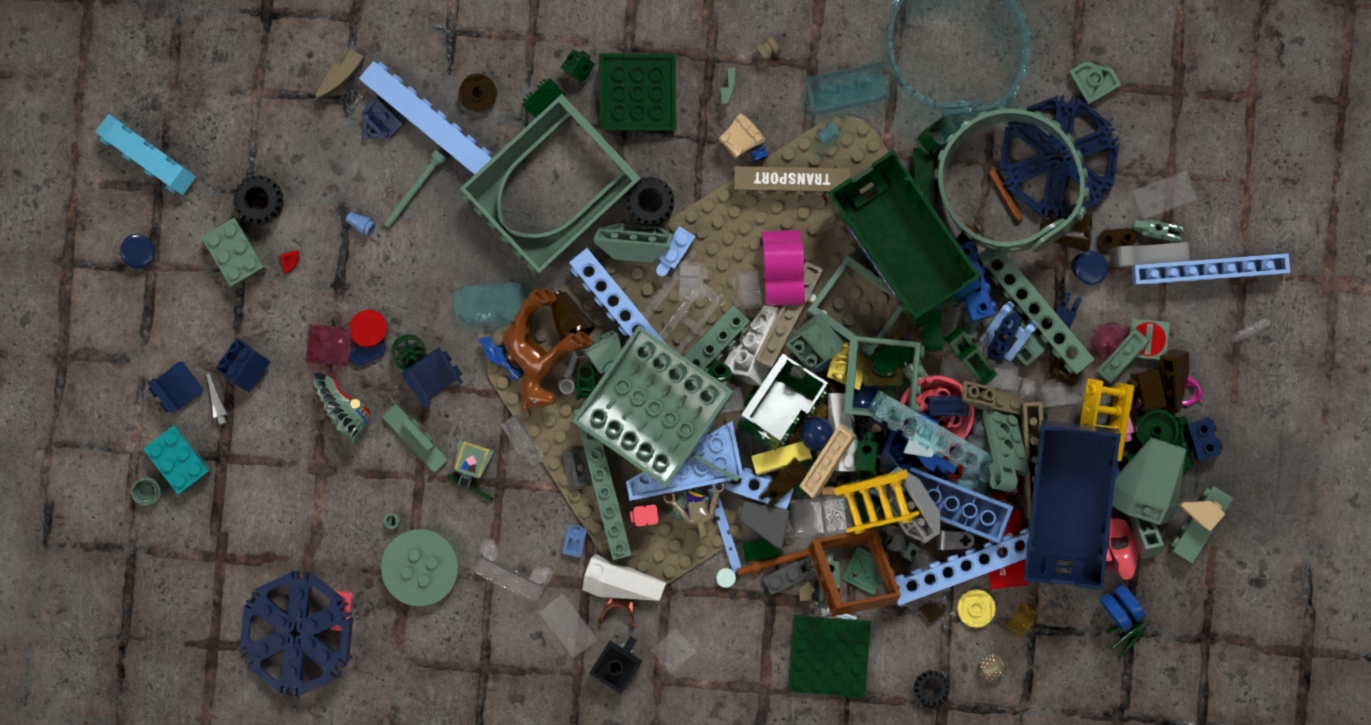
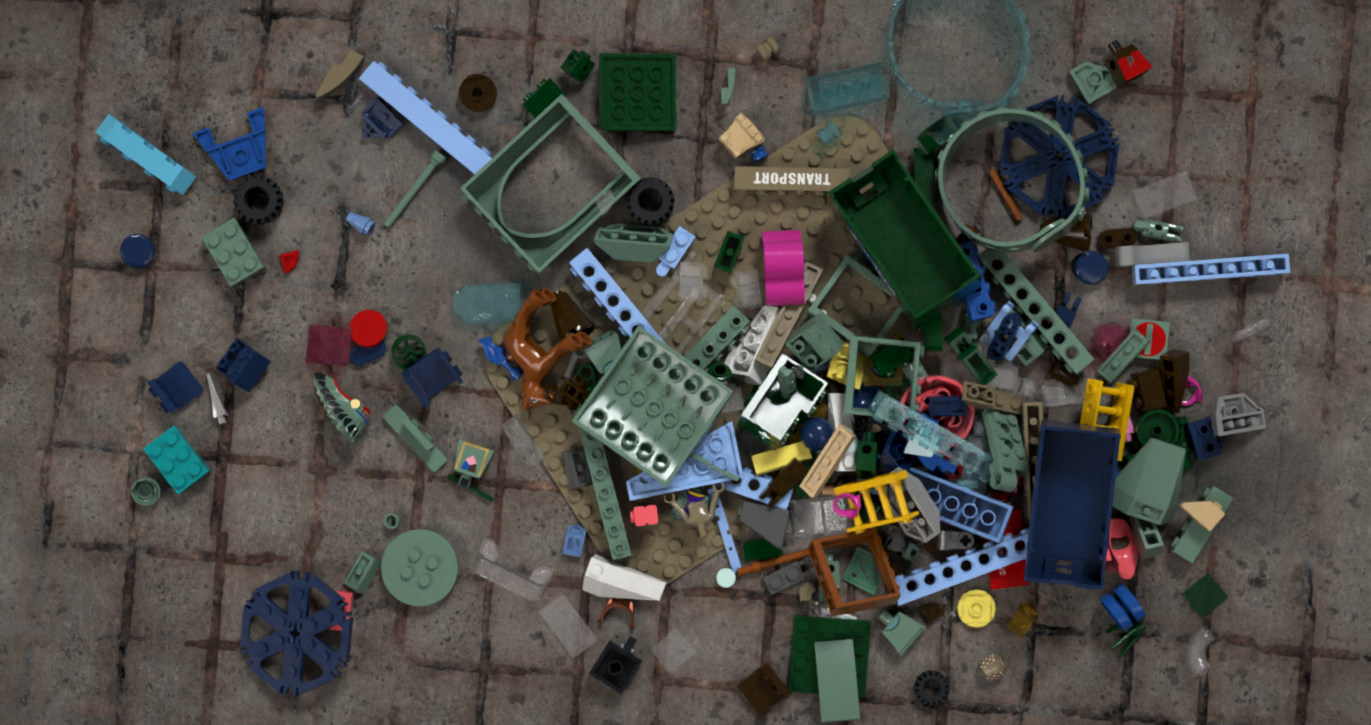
(240, 155): none -> blue wing
(362, 572): none -> sand green slope
(571, 398): none -> dark brown piece
(604, 201): none -> clear tile
(729, 252): none -> dark green brick
(763, 688): none -> dark brown bracket
(786, 381): none -> sand green hinge
(837, 681): none -> sand green slope
(848, 513): none -> dark pink piece
(900, 630): none -> sand green torso
(1126, 63): none -> torso
(1196, 651): none -> clear cylinder
(1204, 595): none -> clear green piece
(1236, 415): none -> light grey wedge

